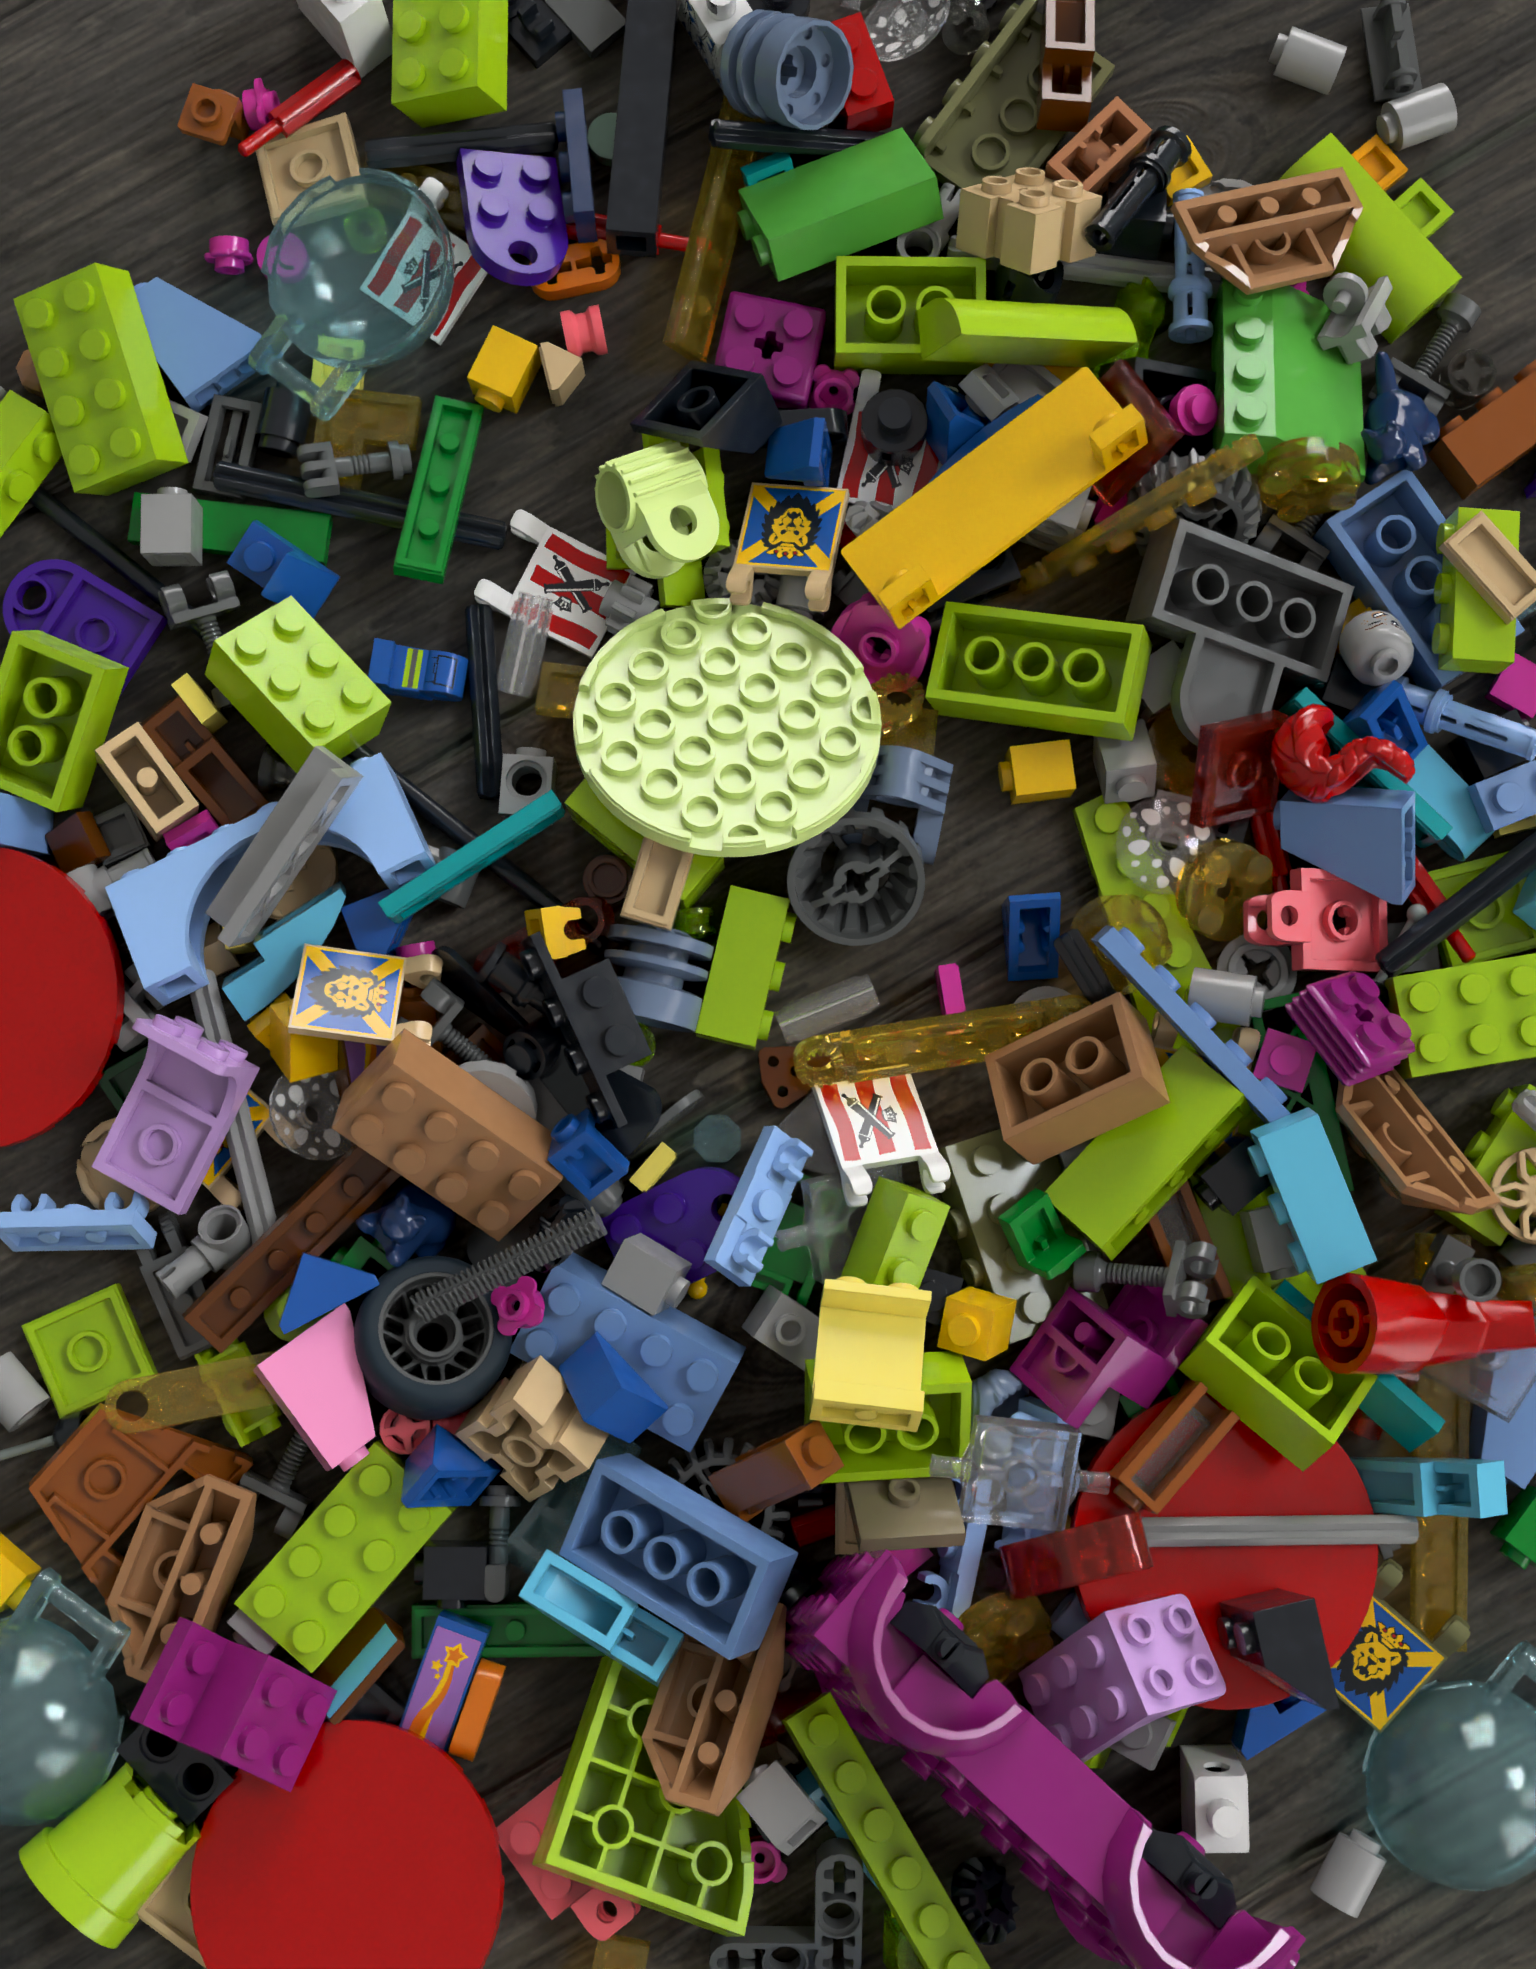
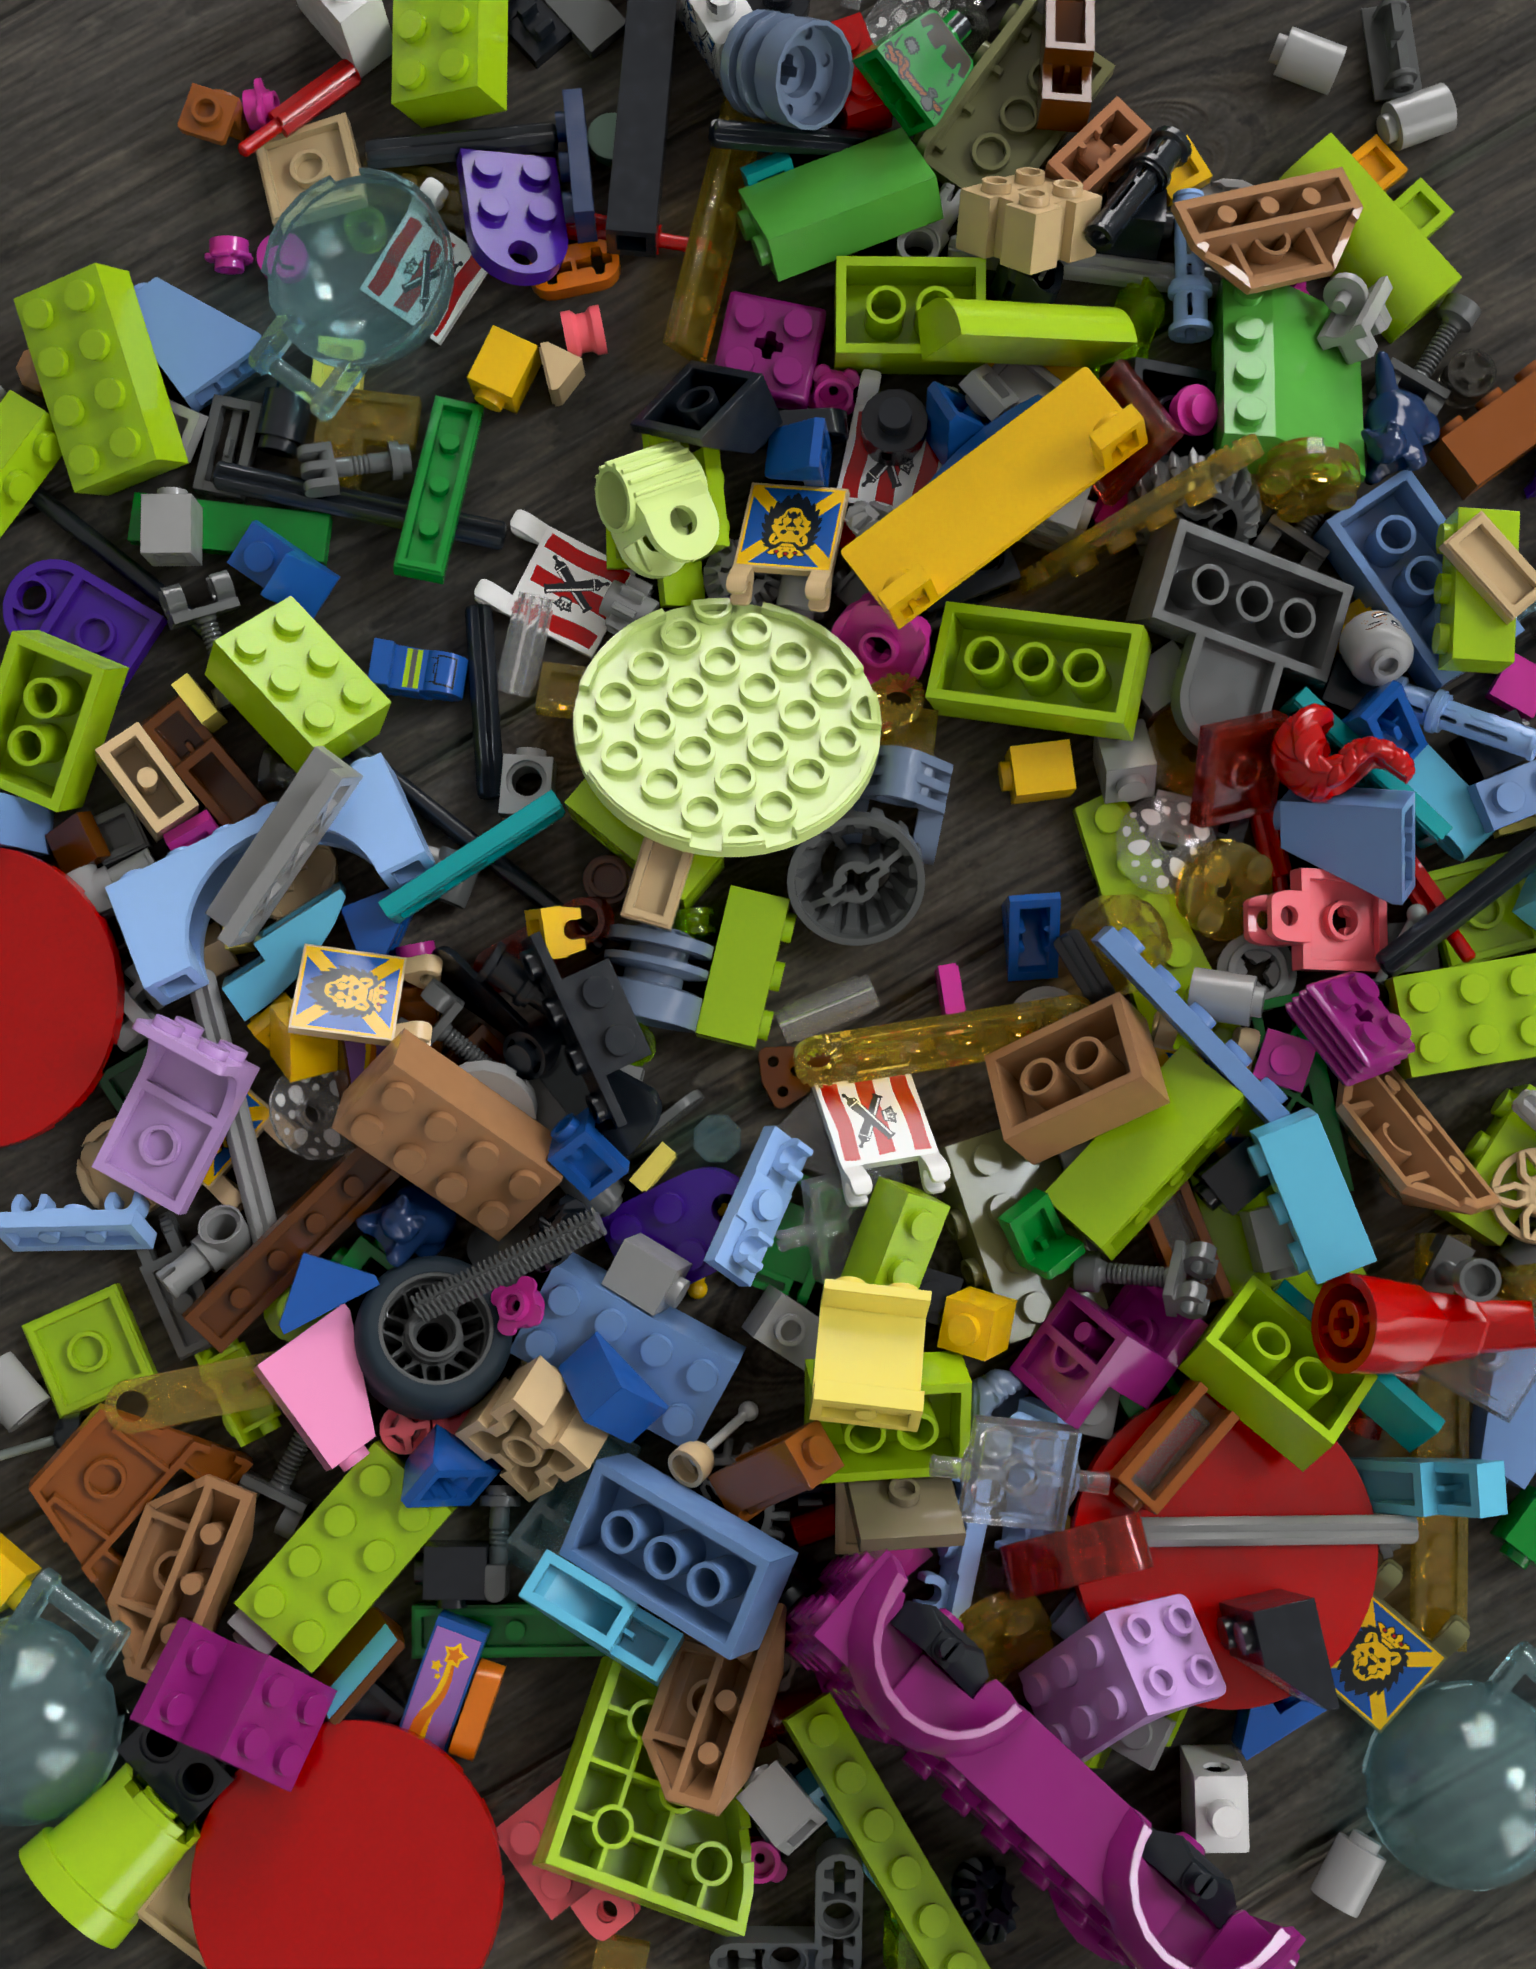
(695, 1460): none -> tan hinge
(919, 67): none -> green torso

